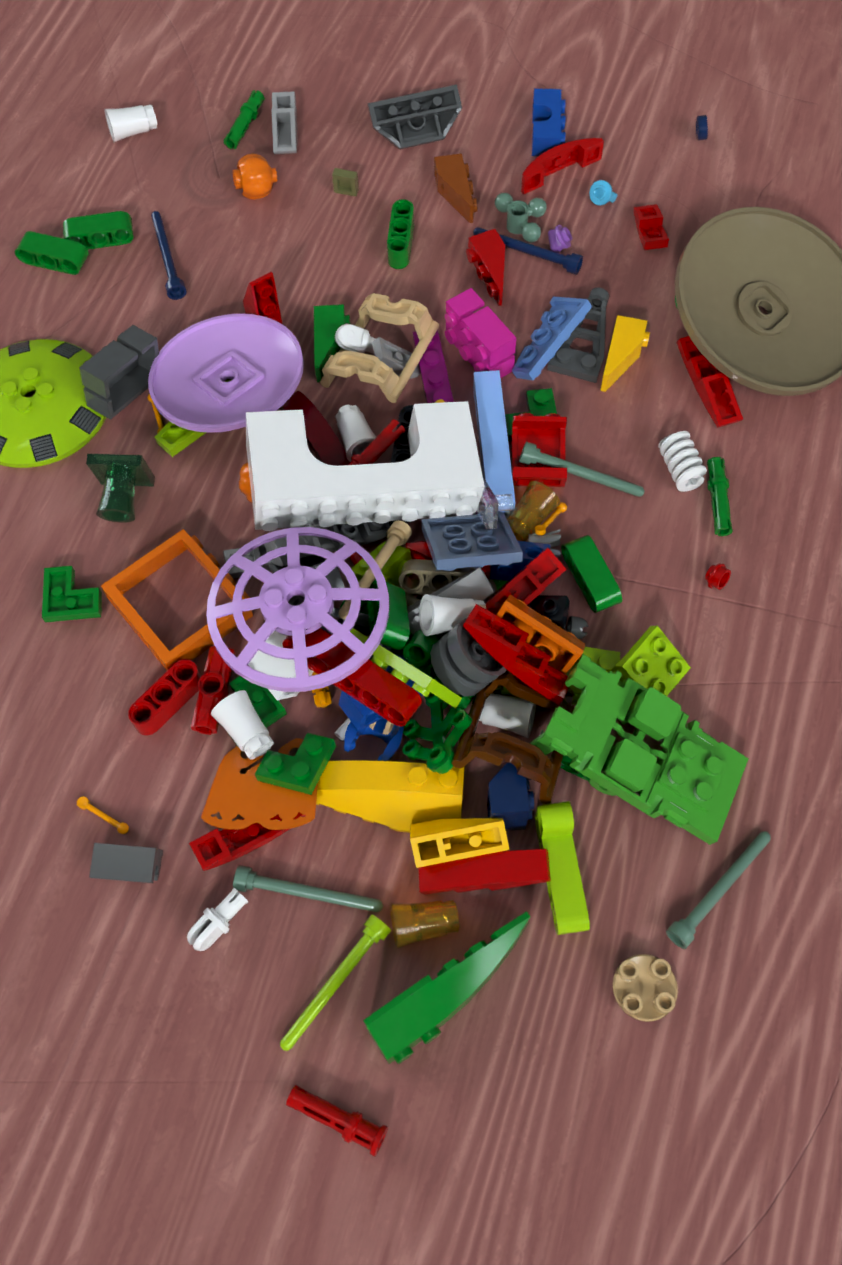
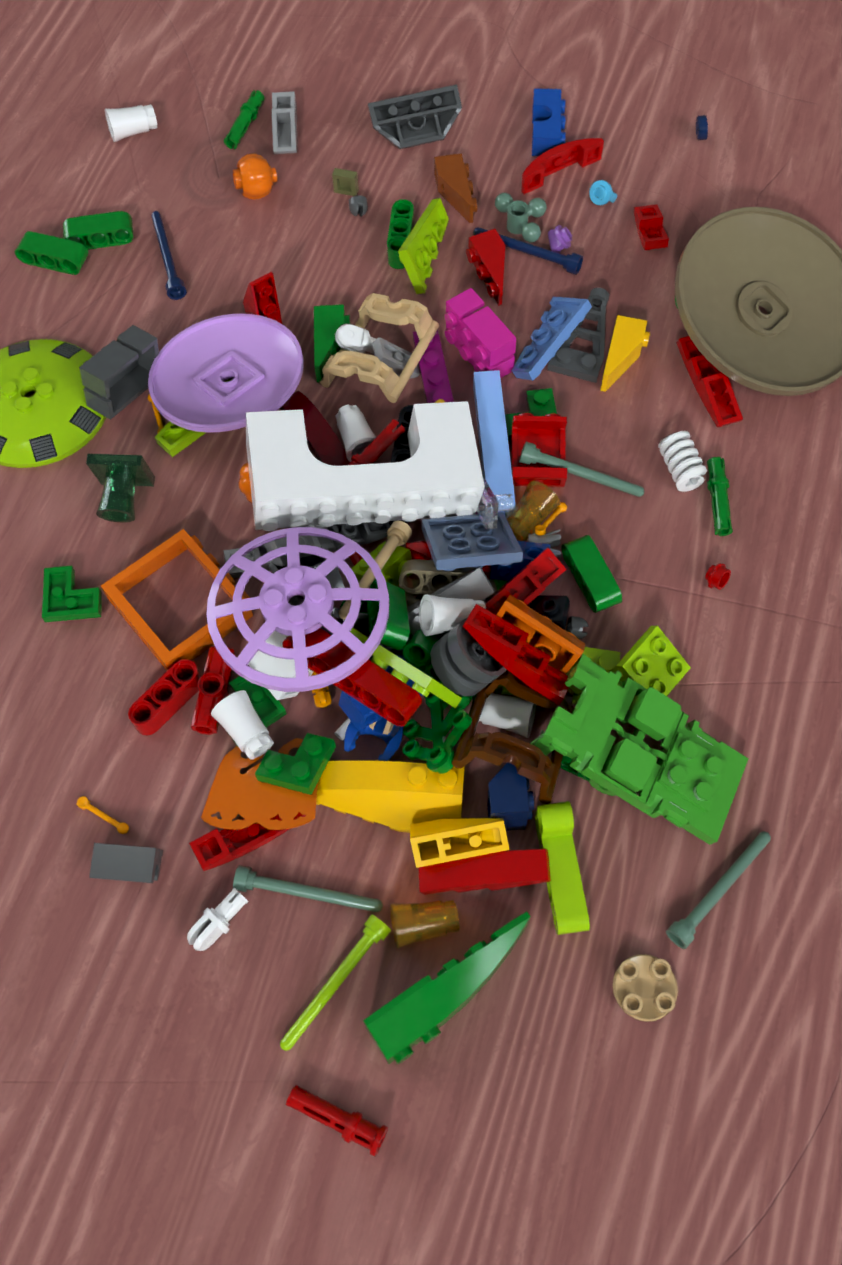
(358, 205): none -> dark grey hinge
(422, 245): none -> lime wing

